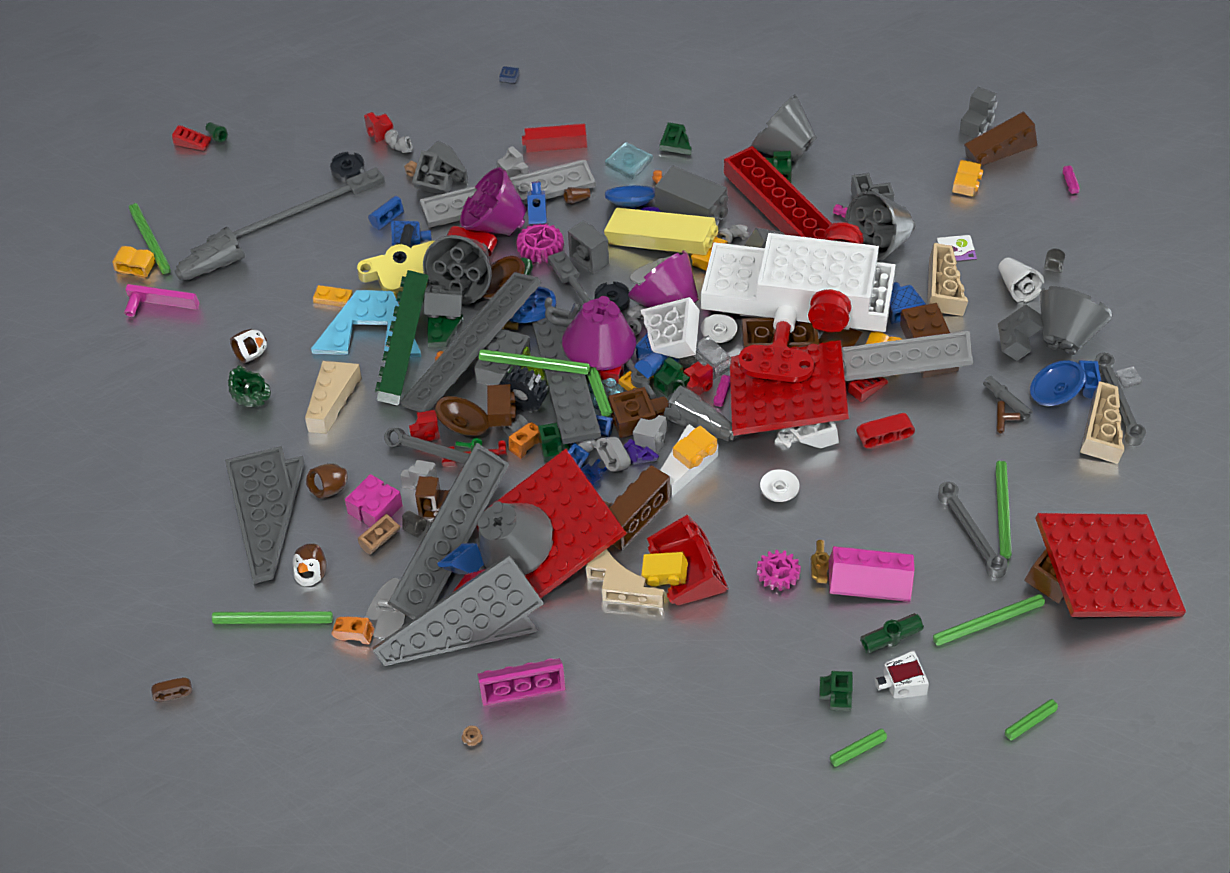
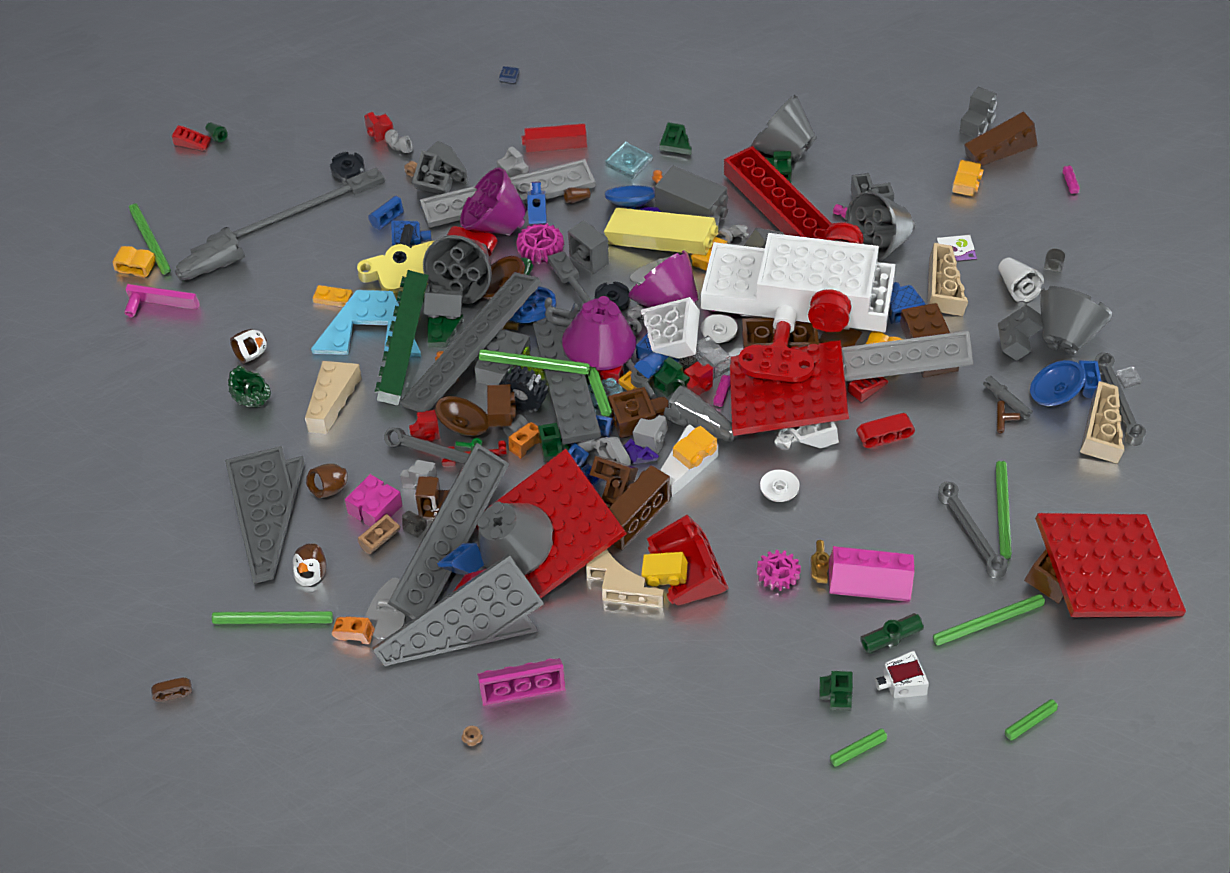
(616, 474): none -> reddish brown brick

